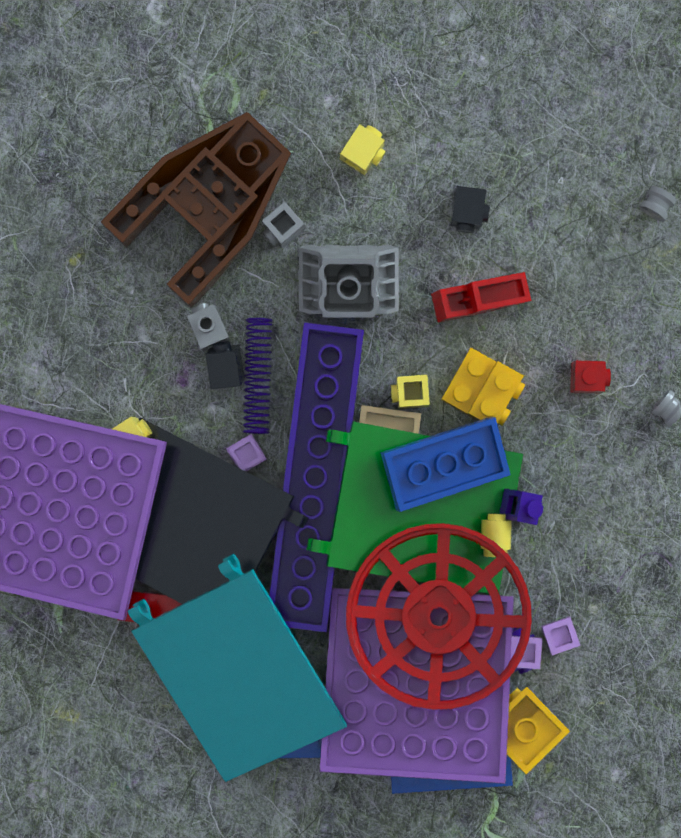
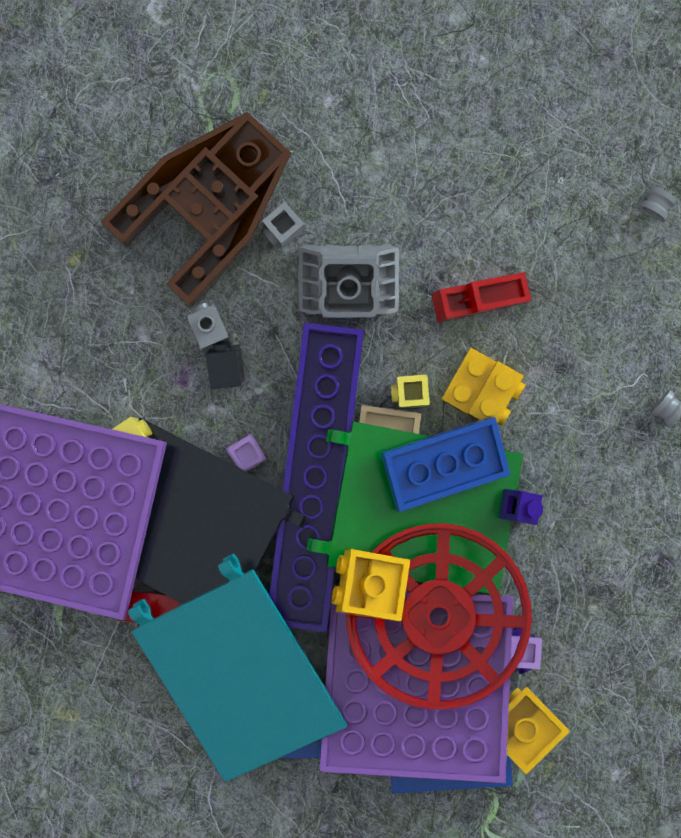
(256, 430): dark purple piece -> none
(363, 149): light yellow brick -> none
(371, 585): none -> yellow plate
(469, 209): black brick -> none
(498, 530): light yellow brick -> none
(560, 635): lavender plate -> none
(589, 377): red brick -> none

